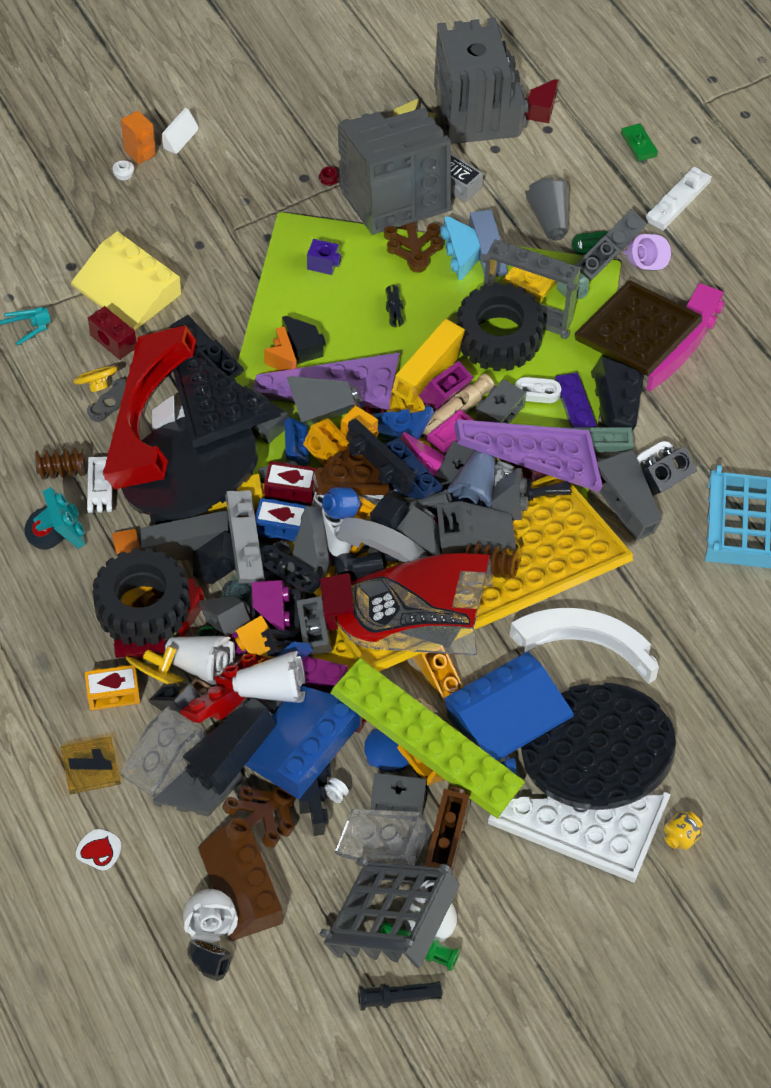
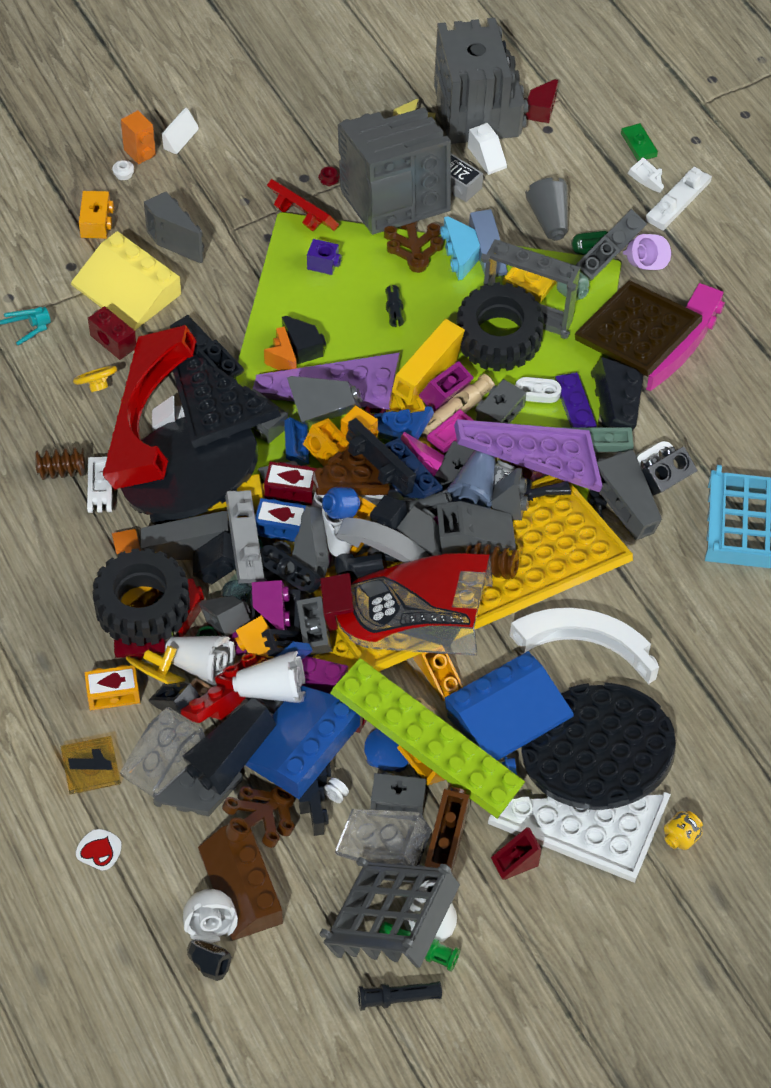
(52, 523): teal plate -> none
(95, 214): none -> light orange brick
(99, 411): dark grey piece -> none
(173, 227): none -> dark grey slope
(314, 215): none -> red hinge
(486, 148): none -> white slope
(518, 855): none -> dark red slope
(597, 503): none -> black piece
(647, 175): none -> white slope

